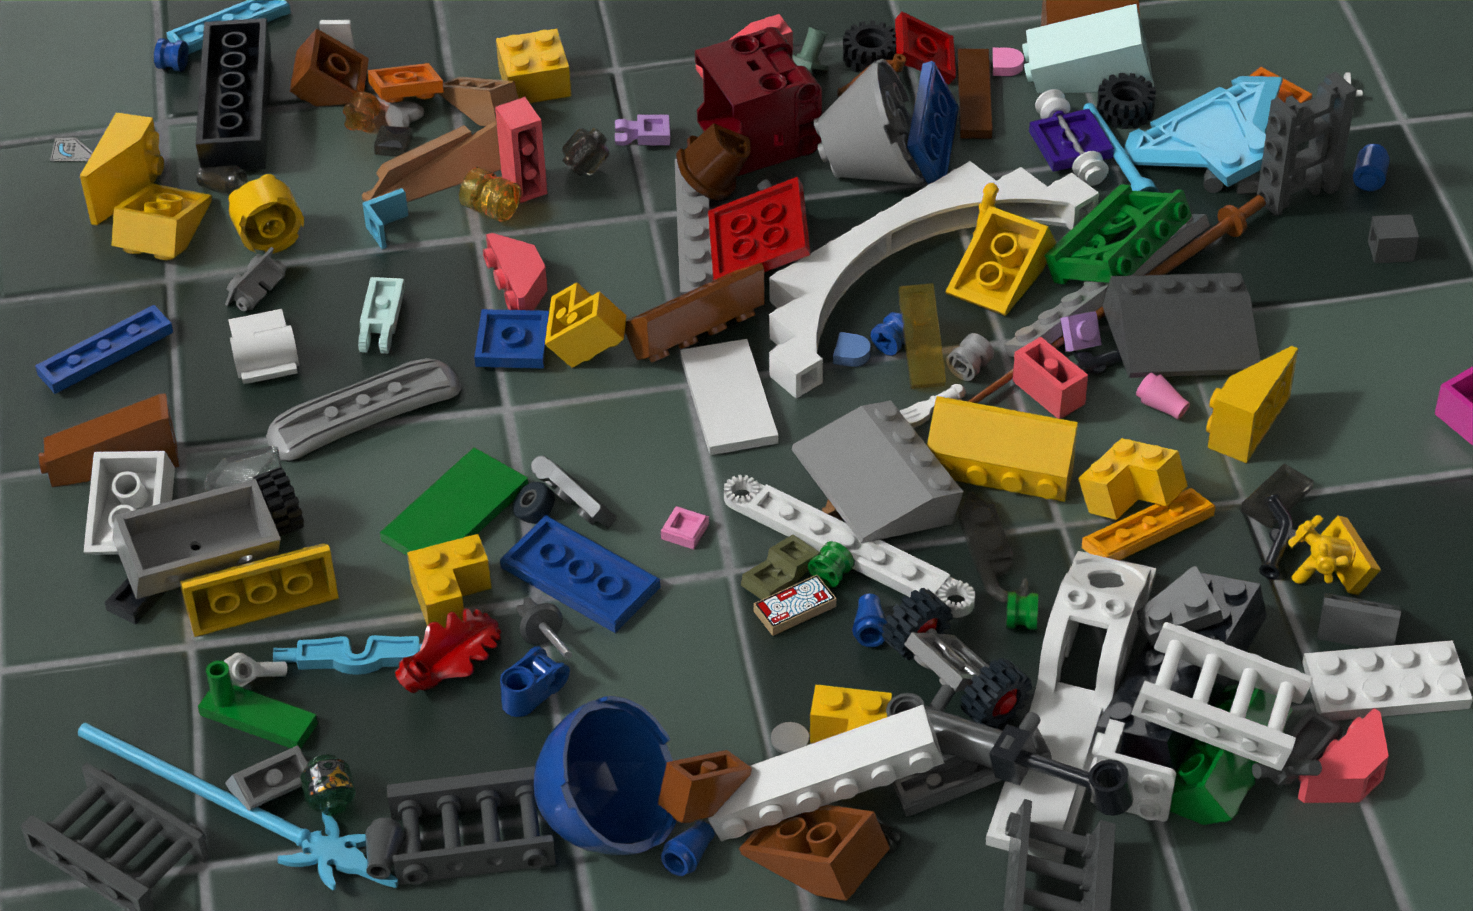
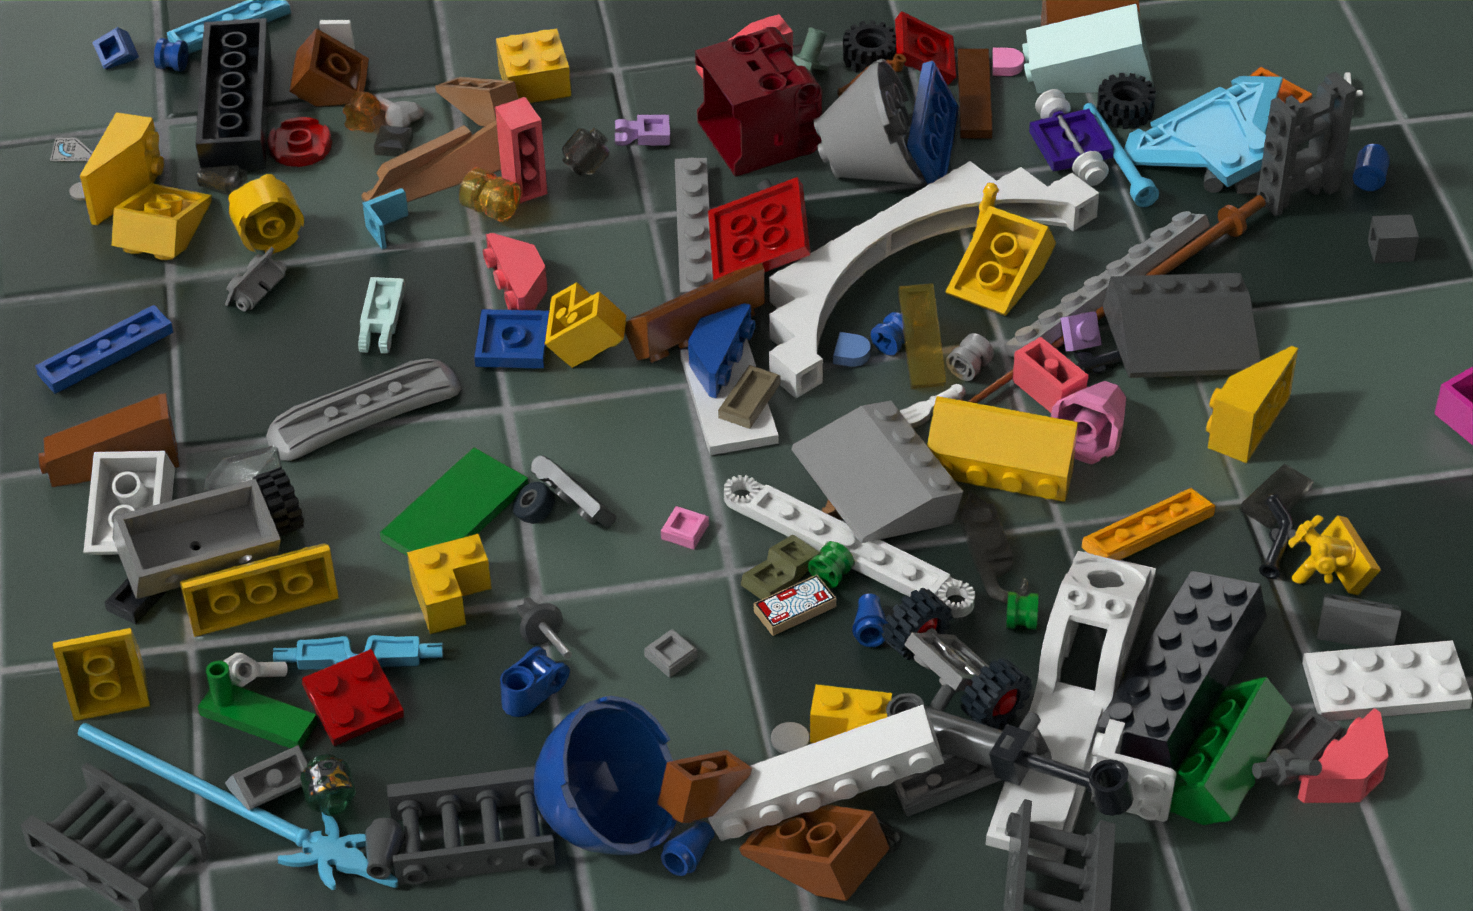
(76, 192): none -> light grey piece
(102, 674): none -> yellow slope
(115, 48): none -> blue slope
(263, 346): white piece -> none
(299, 142): none -> red tile
(352, 697): none -> red plate
(405, 81): orange plate -> none
(449, 650): red plant -> none
(580, 573): blue tile -> none
(670, 653): none -> light grey tile
(714, 161): reddish brown container -> none
(718, 344): none -> blue slope
(749, 396): none -> dark tan tile
(1083, 247): green fence -> none
(1099, 419): none -> bright pink cone
(1130, 474): yellow brick -> none
(1162, 396): bright pink cone -> none
(1182, 603): wing -> none
(1214, 725): white fence -> none

